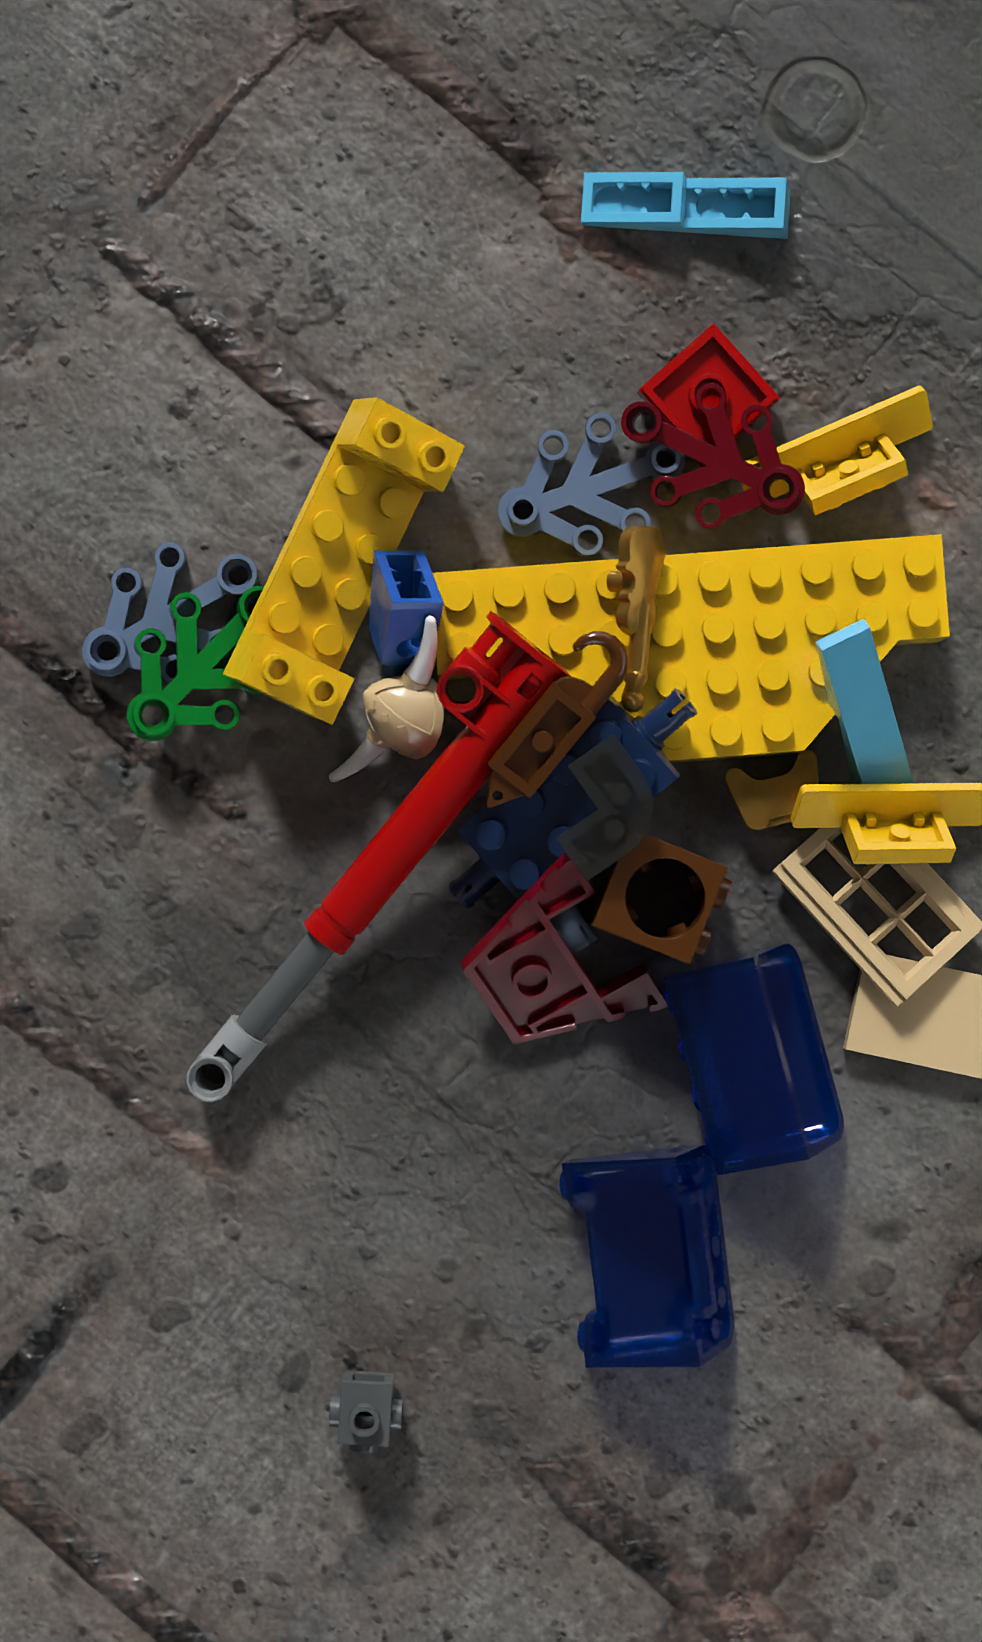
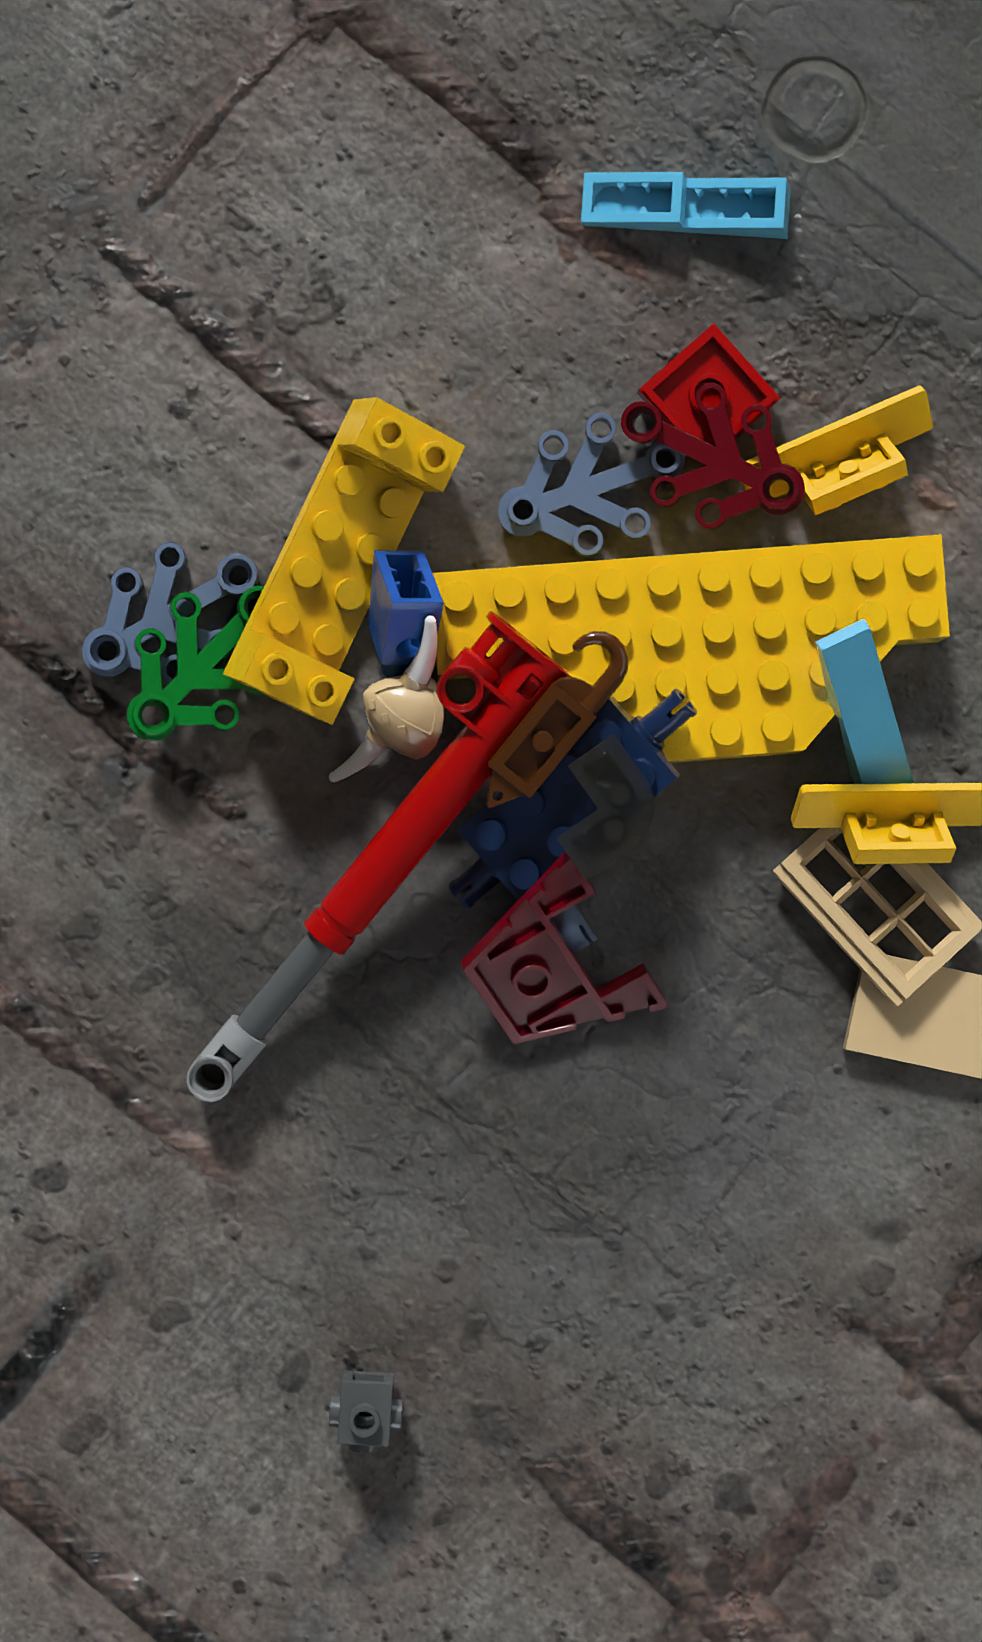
(640, 567): pearl gold piece -> none
(652, 1258): clear blue windscreen -> none
(680, 940): reddish brown brick -> none
(756, 1059): clear blue windscreen -> none
(771, 800): pearl gold piece -> none

